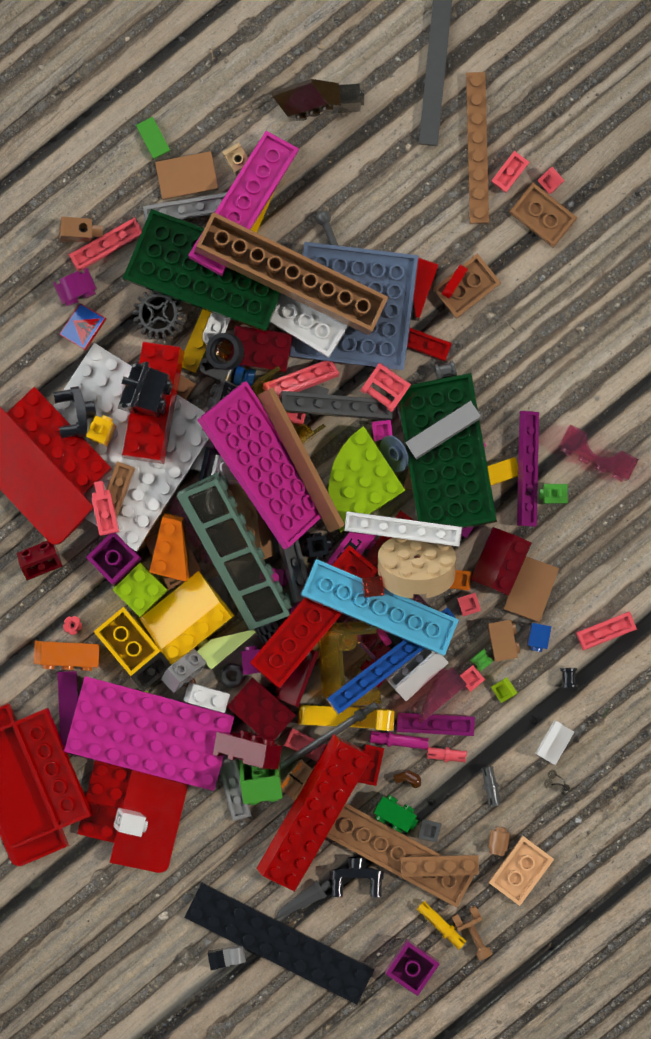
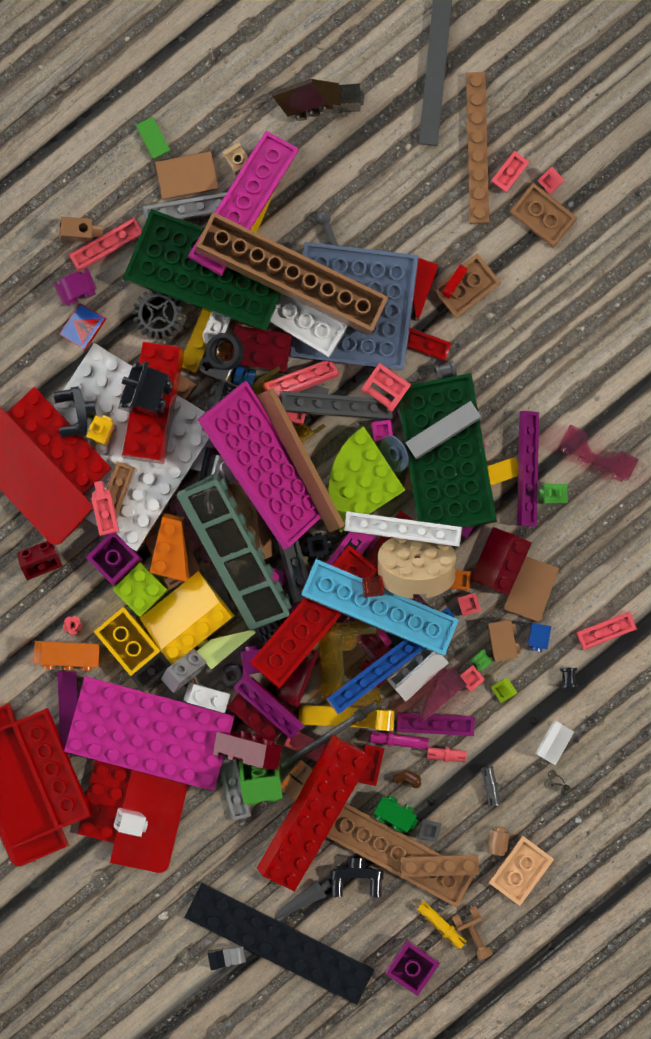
(268, 706): none -> magenta plate

